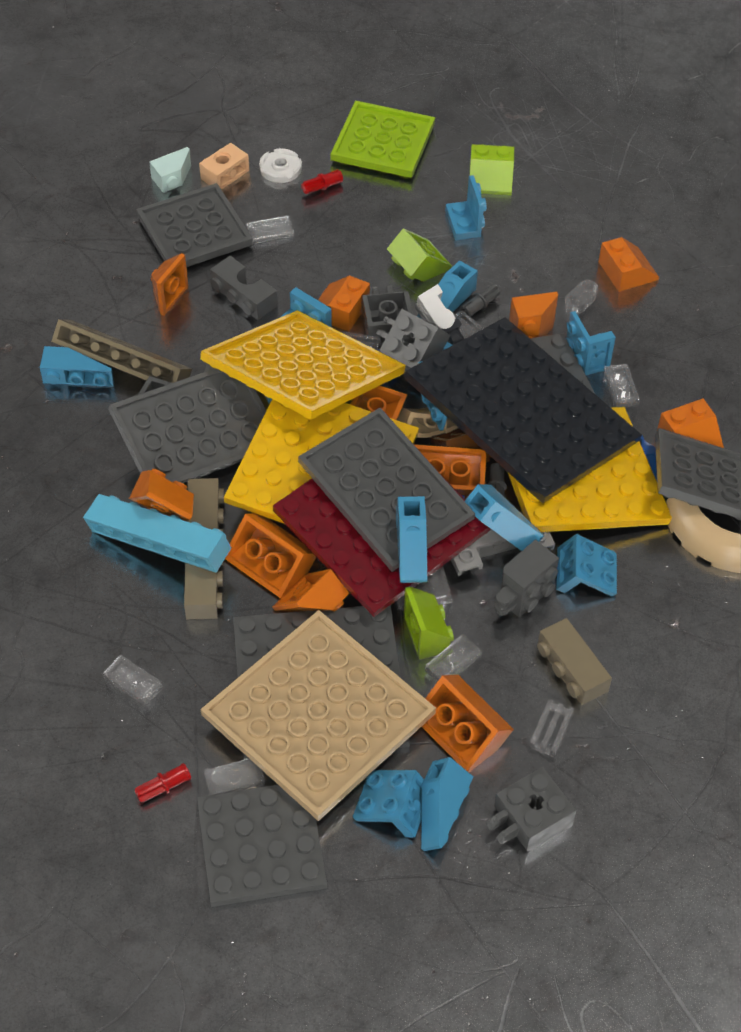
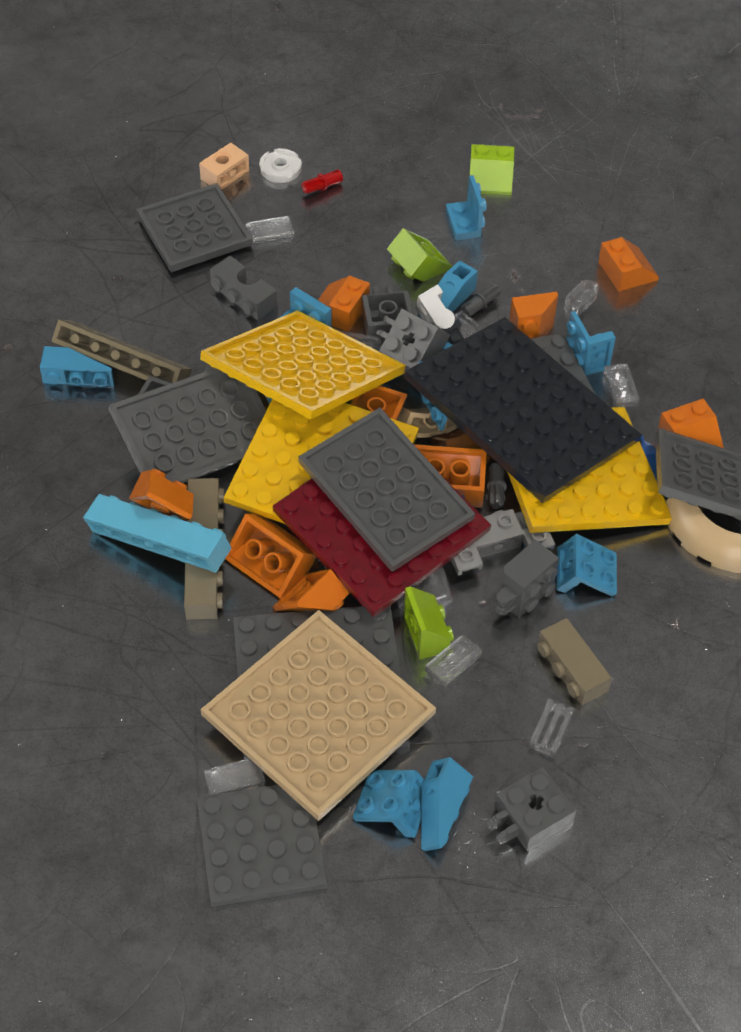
(132, 680): clear plate -> none
(162, 783): red axle -> none
(169, 282): orange slope -> none
(171, 169): light aqua slope -> none
(383, 139): lime plate -> none
(412, 539): dark azure slope -> none
(464, 722): orange slope -> none
(502, 516): dark azure slope -> none

